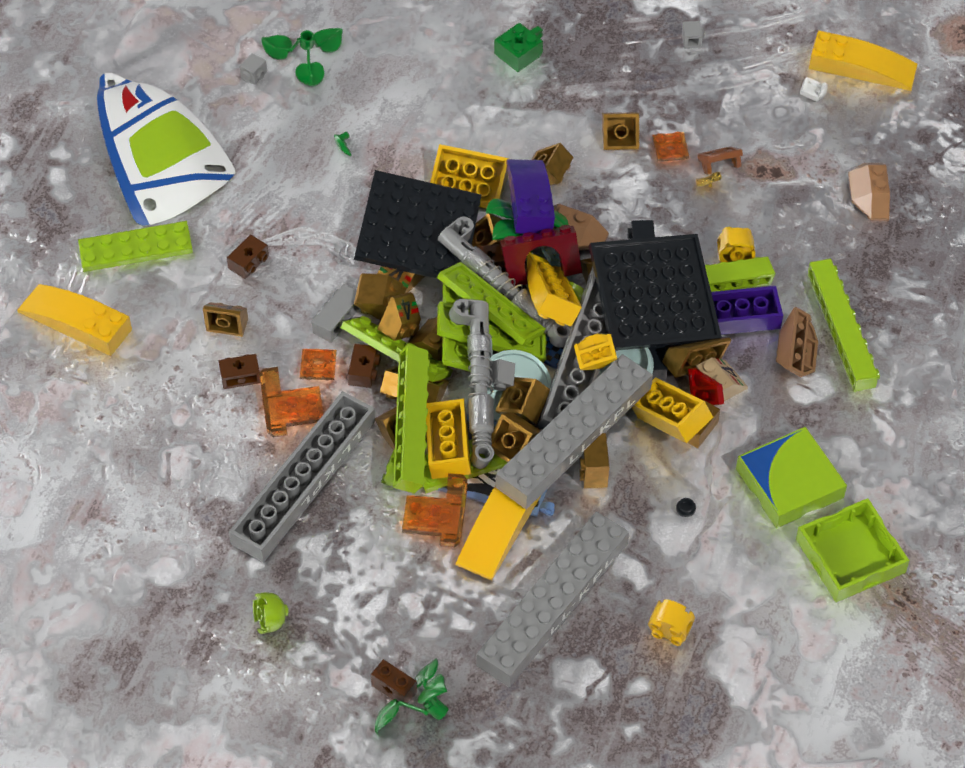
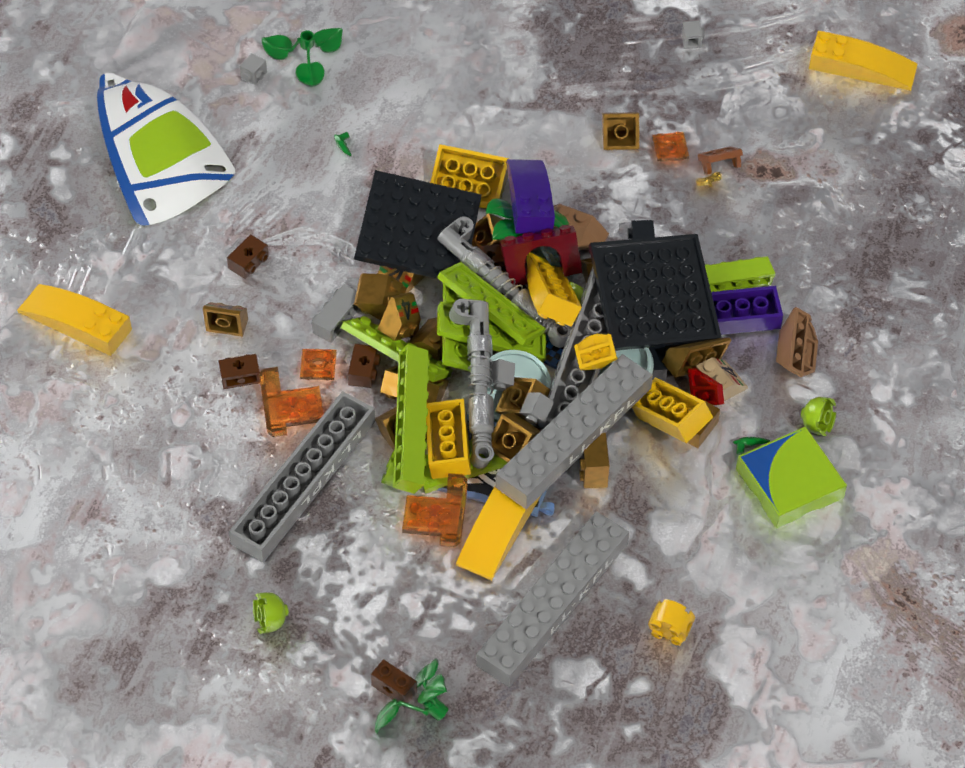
(135, 246): lime plate -> none
(519, 46): green hinge -> none
(536, 408): none -> light grey brick
(556, 160): pearl gold slope -> none
(686, 507): black plate -> none
(735, 244): yellow brick -> none
(748, 441): none -> green bar
(813, 89): white plate -> none
(819, 415): none -> lime cylinder
(843, 325): lime brick -> none
(852, 550): lime tile -> none
(871, 190): medium nougat wedge -> none

